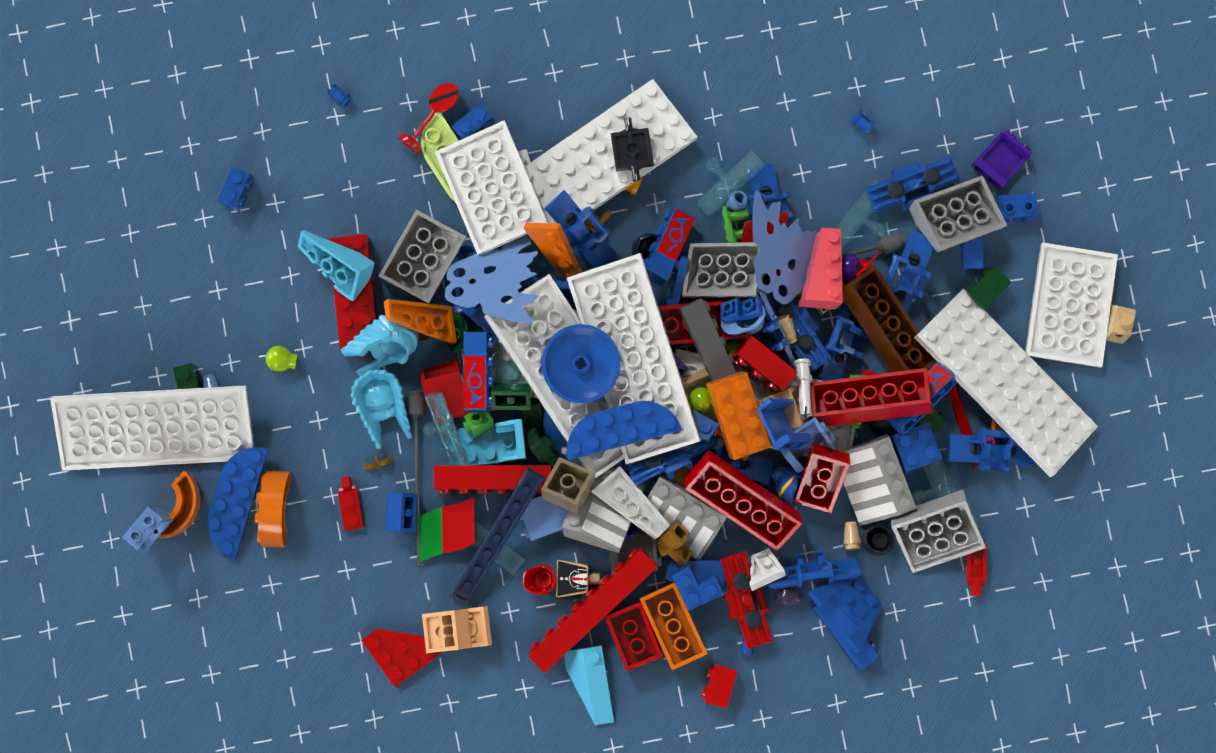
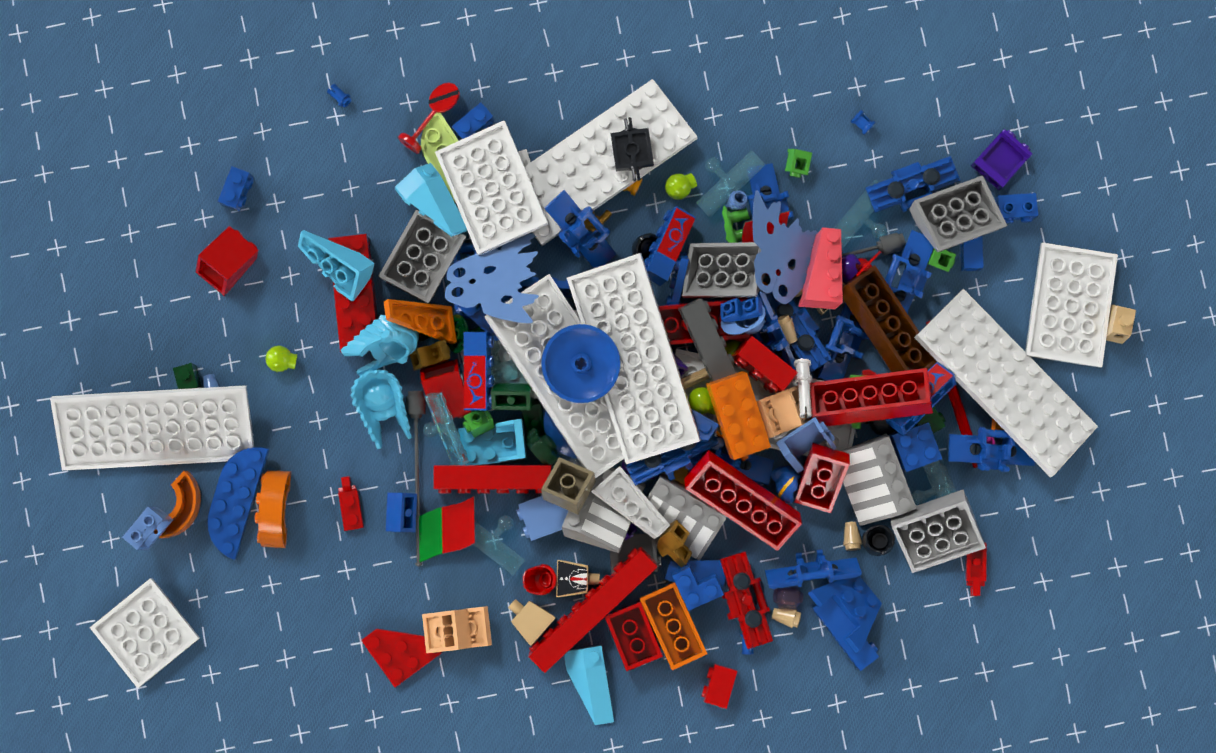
(144, 632): none -> white plate
(226, 260): none -> red slope
(378, 464): pearl gold piece -> none
(429, 194): none -> medium azure wedge
(430, 355): none -> pearl gold brick
(497, 536): dark blue tile -> none
(530, 620): none -> tan torso
(555, 247): orange wing -> none
(620, 428): blue plate -> none
(680, 185): none -> lime piece
(764, 569): white wing -> none
(778, 426): blue panel -> none
(788, 617): none -> tan cone
(803, 159): none -> bright green brick
(945, 262): none -> bright green brick
(988, 288): dark green brick -> none

